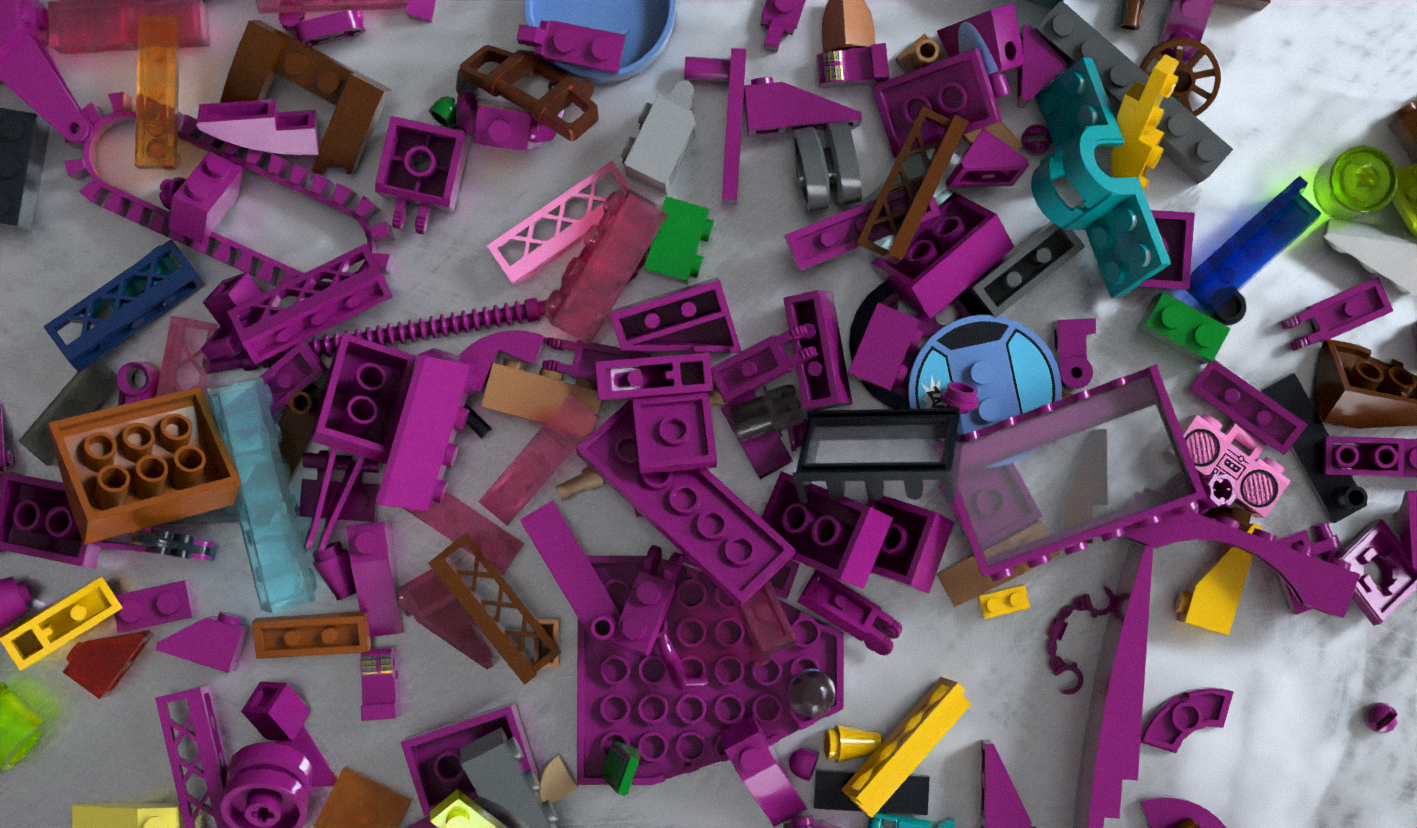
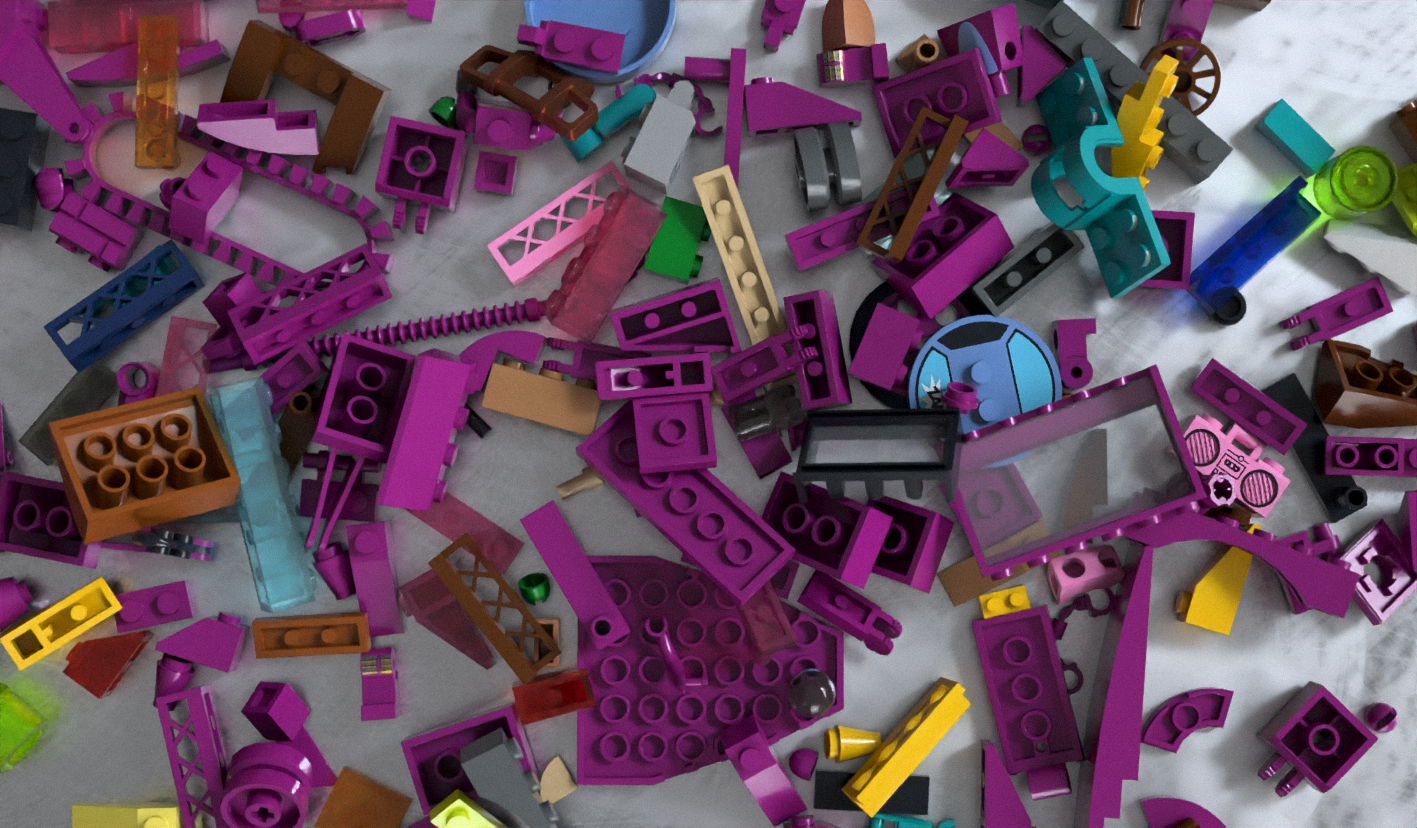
(52, 188): none -> magenta arm
(96, 232): none -> magenta brick
(120, 66): none -> magenta slope
(172, 677): none -> magenta cone
(496, 173): none -> magenta plate
(534, 588): none -> green hinge
(539, 459): clear pink slope -> none
(553, 695): none -> clear red slope
(611, 120): none -> teal piece
(621, 766): green slope -> none
(647, 603): magenta hinge -> none
(704, 104): none -> magenta piece
(742, 260): none -> tan plate
(1030, 698): none -> magenta hinge
(1084, 572): none -> bright pink leg
(1183, 328): green brick -> none
(1291, 739): none -> magenta hinge
(1295, 138): none -> teal slope

